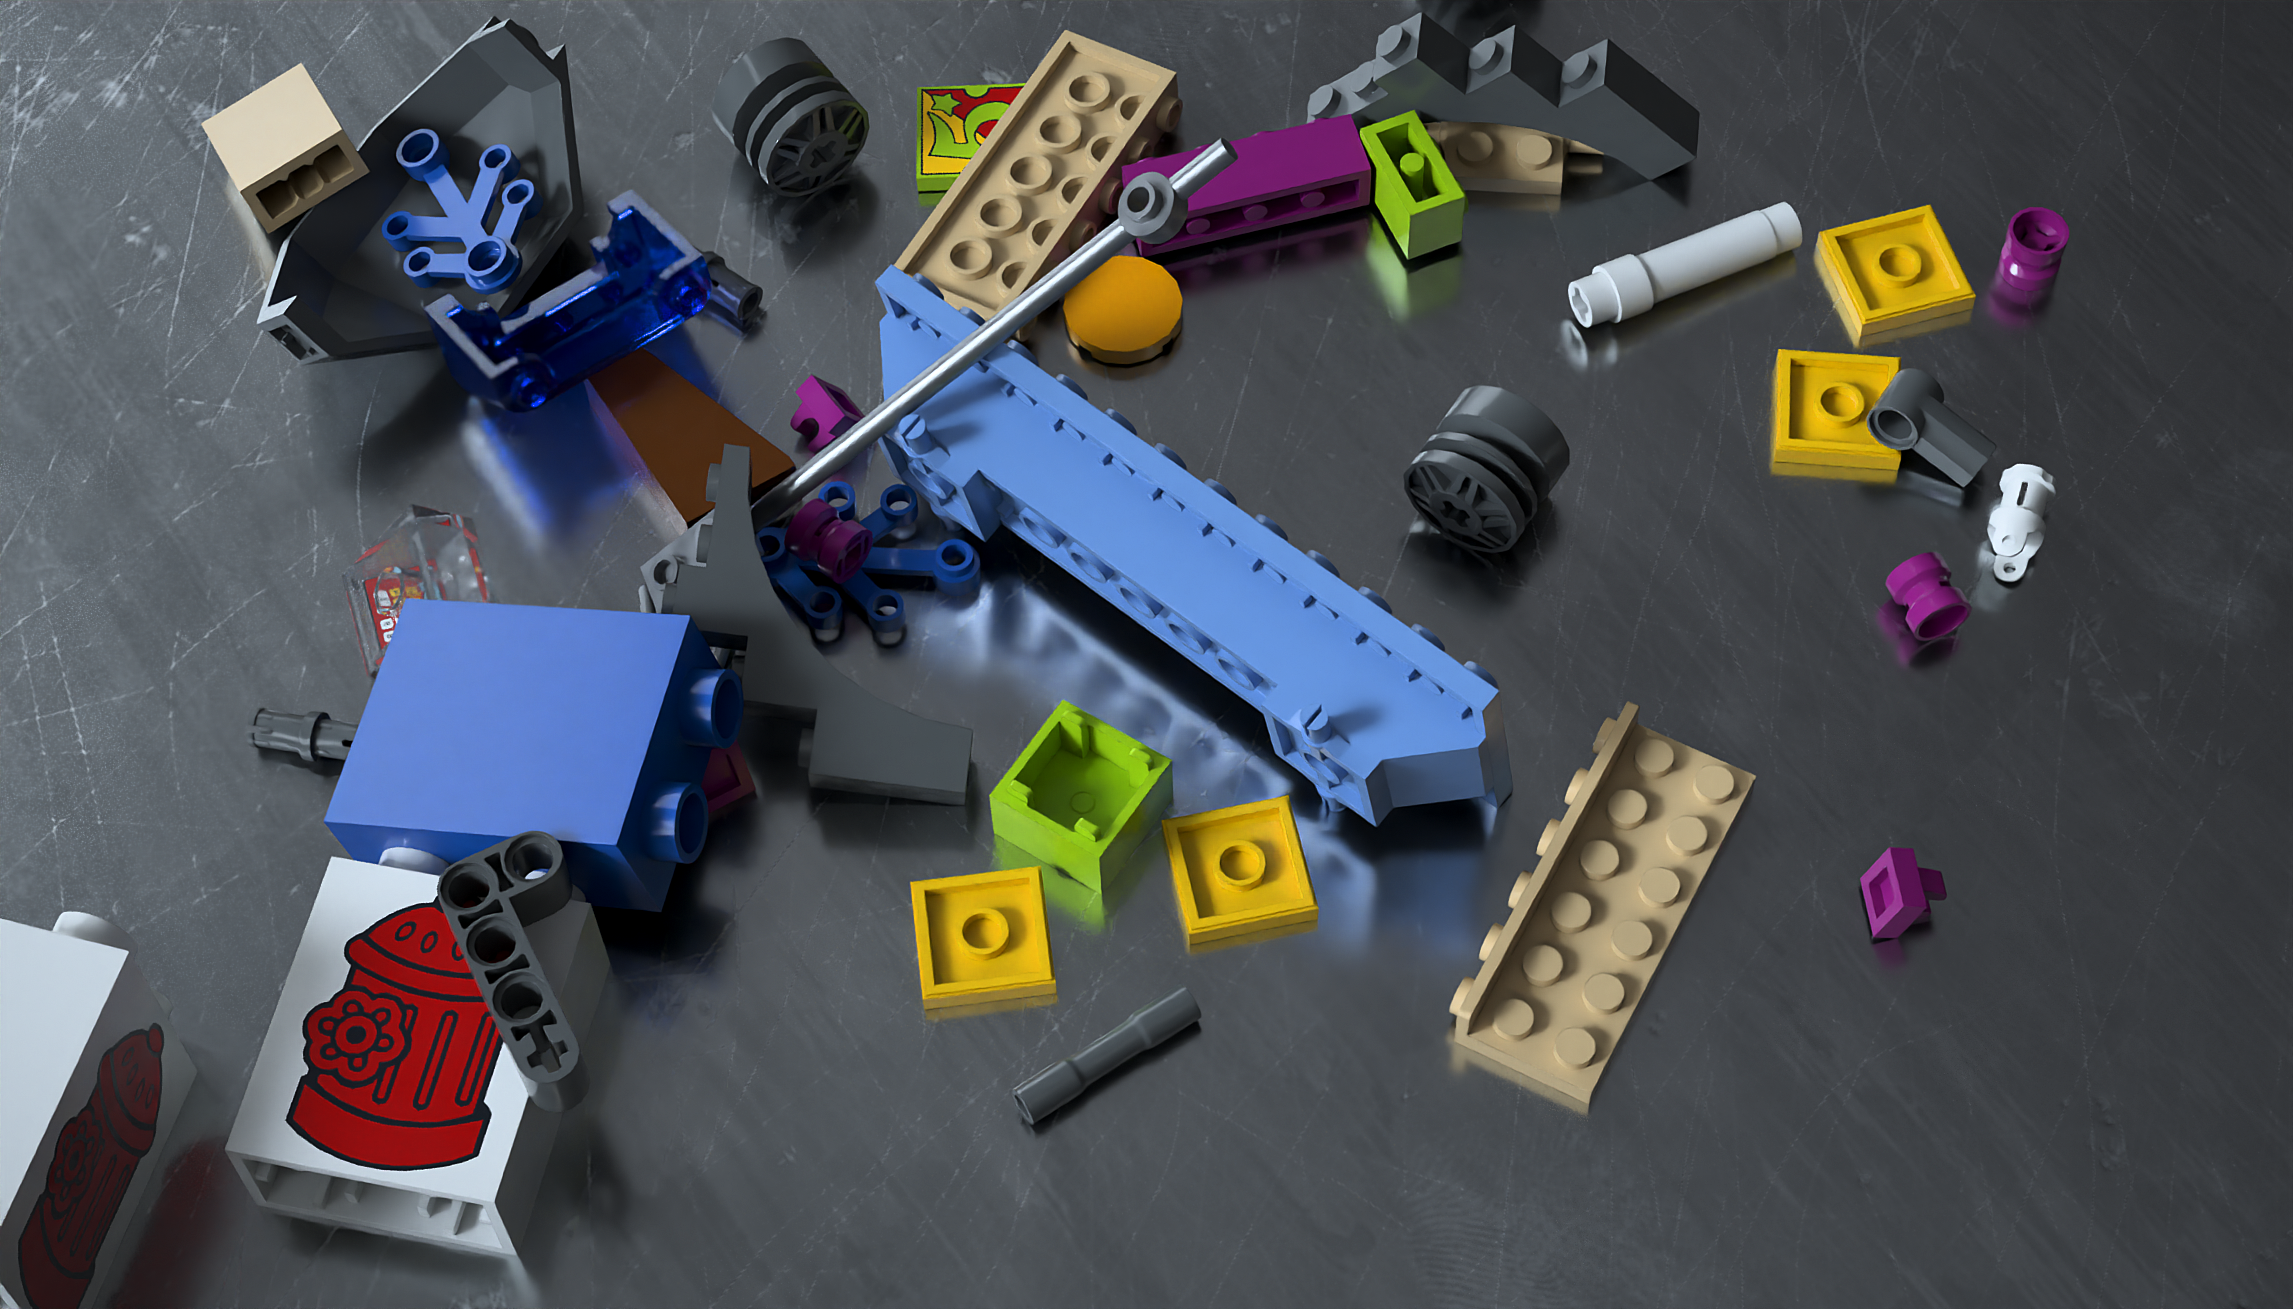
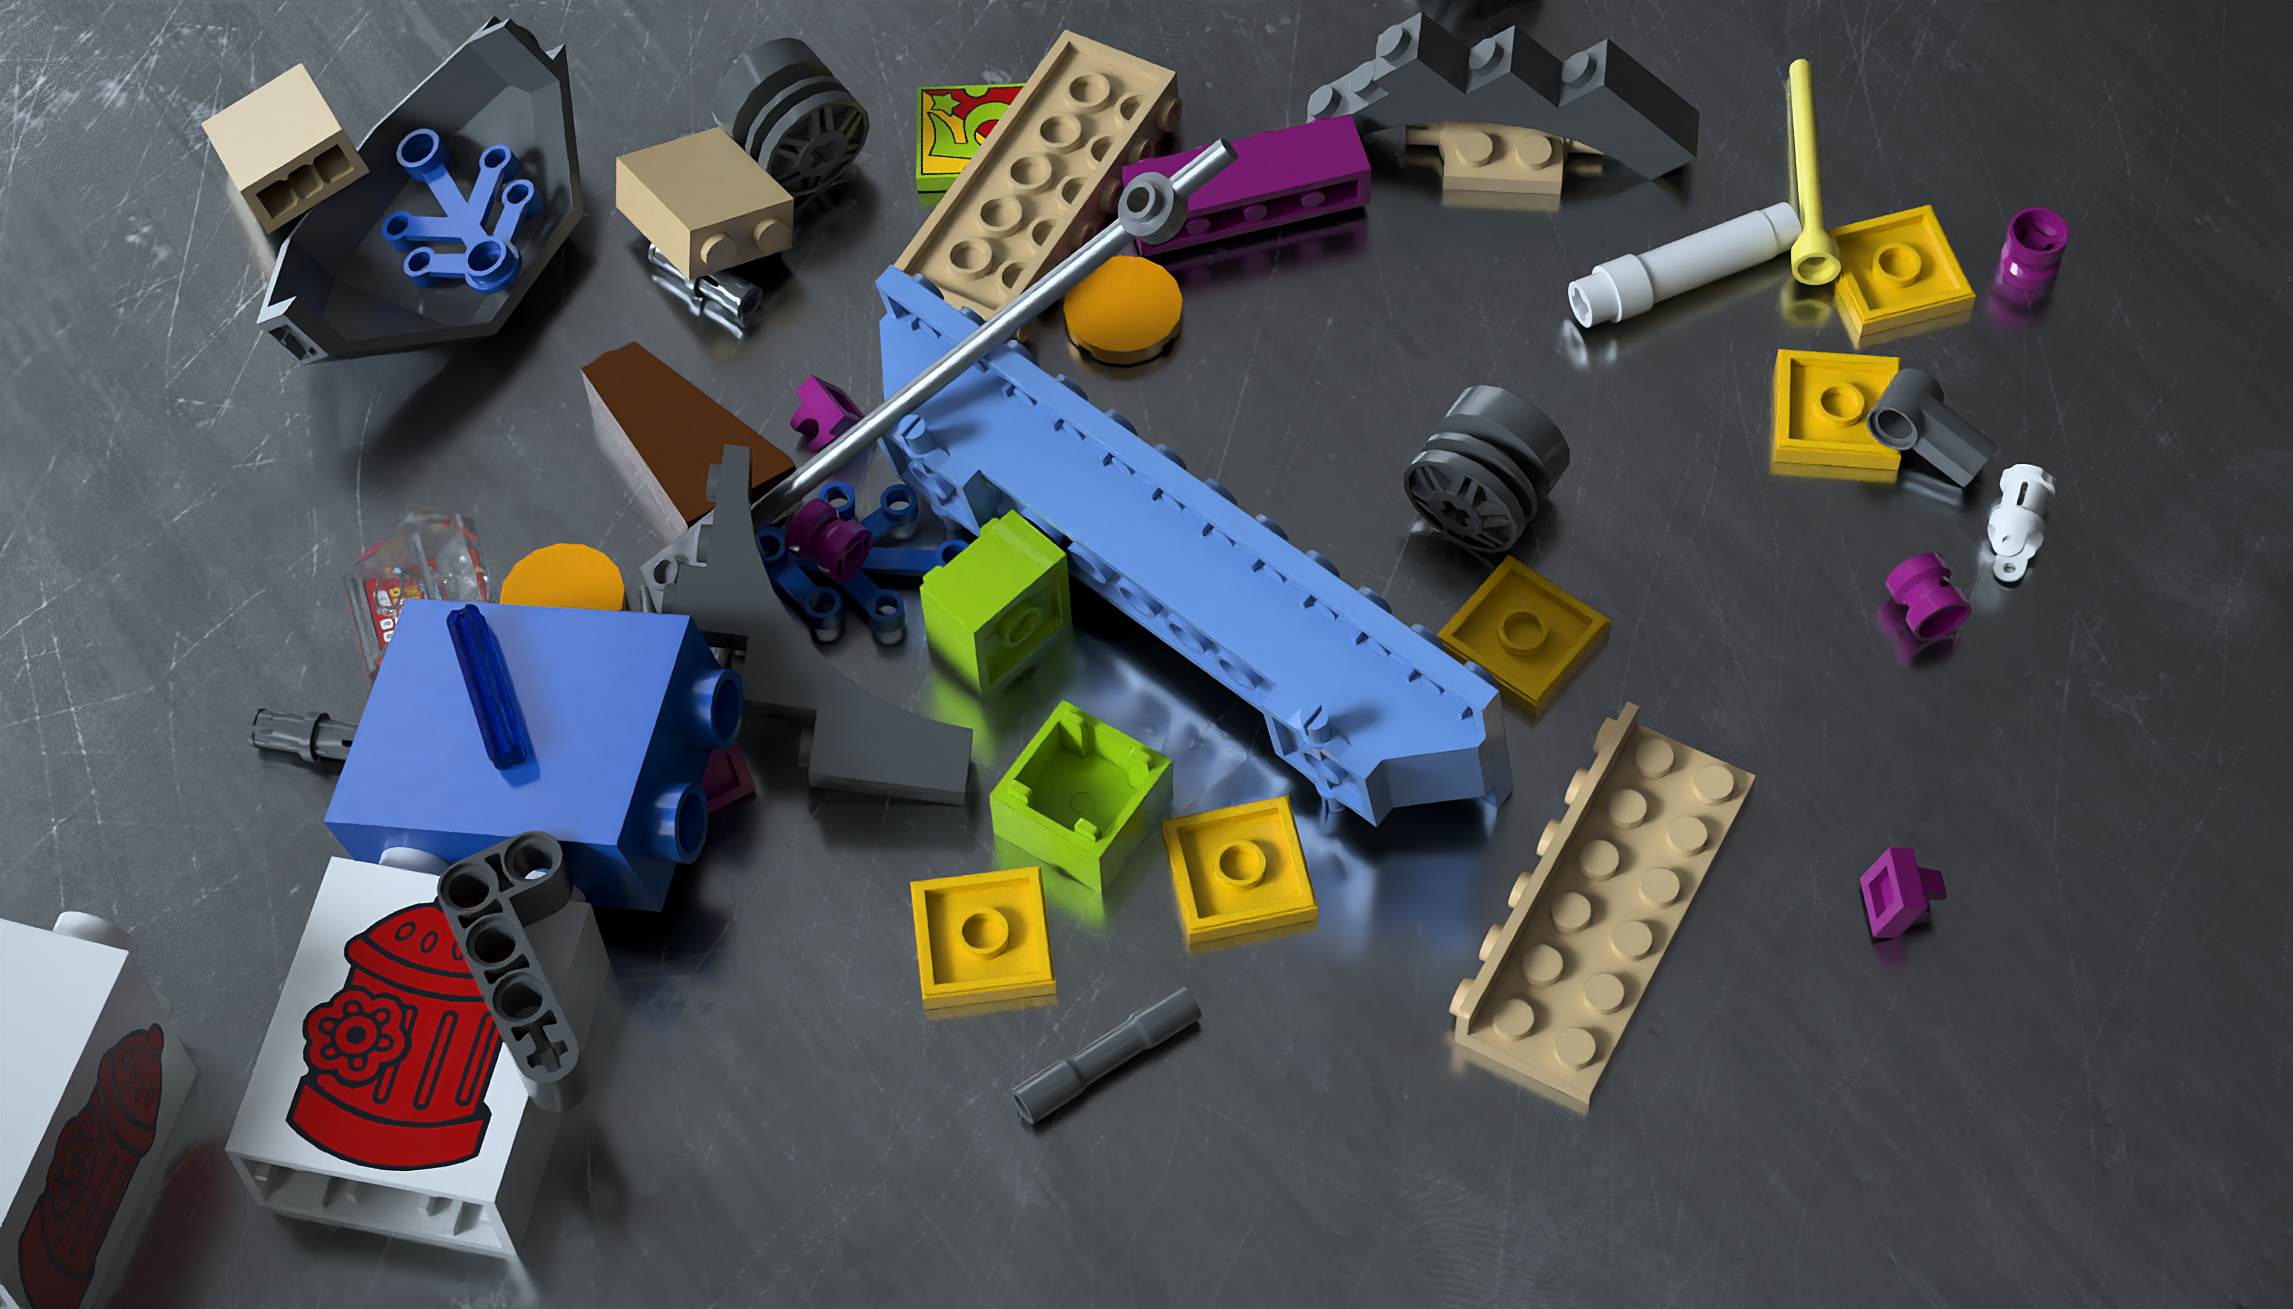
(486, 687): none -> clear blue axle
(566, 578): none -> light orange tile
(635, 293): clear blue windscreen -> none
(704, 202): none -> tan brick
(996, 602): none -> lime container
(1413, 185): lime brick -> none
(1524, 634): none -> yellow tile
(1815, 253): none -> light yellow piece

